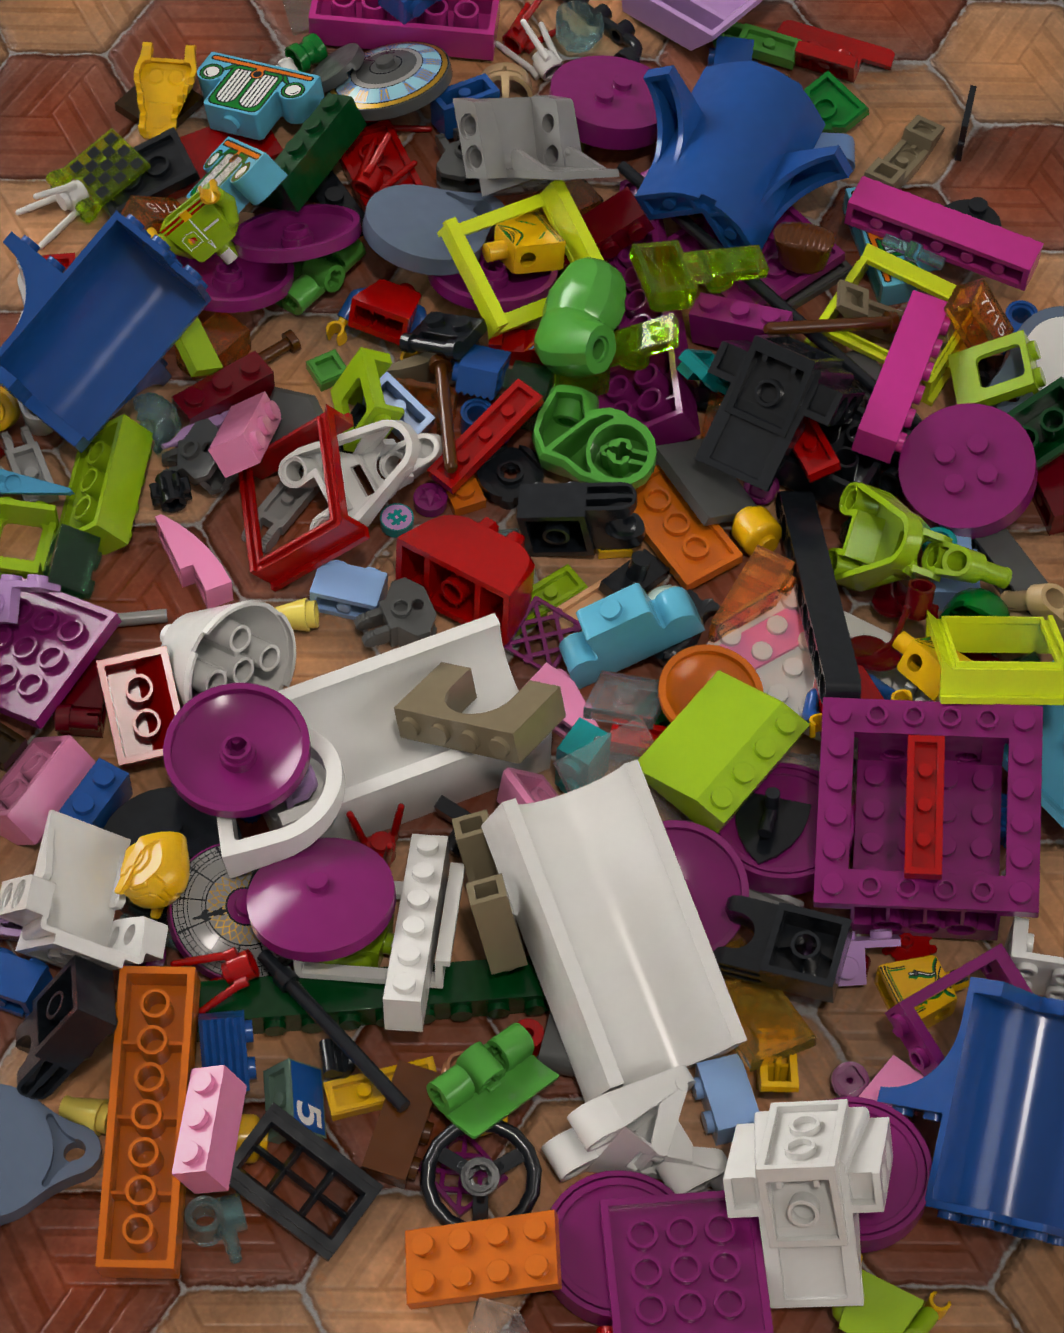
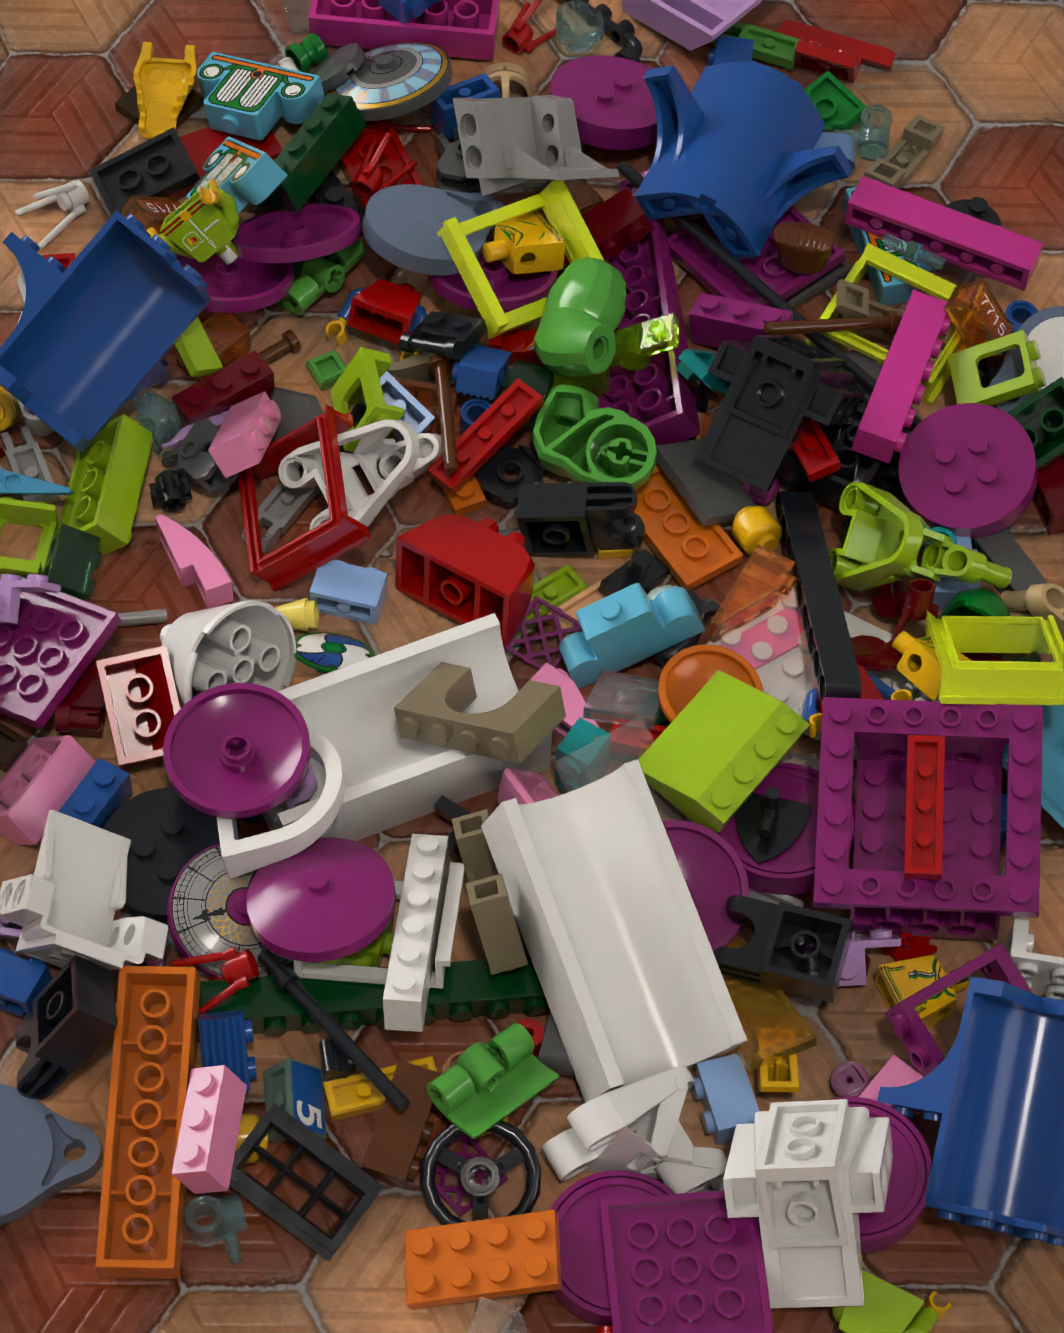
(86, 1112): light yellow cone -> none
(104, 171): clear neon green flag -> none
(155, 871): yellow helmet -> none
(330, 651): none -> shield
(381, 841): red plant -> none
(396, 519): tile -> none
(404, 616): dark grey hinge -> none
(430, 499): magenta tile -> none
(544, 60): white plant -> none
(672, 276): clear neon green plate -> none
(873, 132): none -> clear light blue piece
(965, 123): black piece -> none

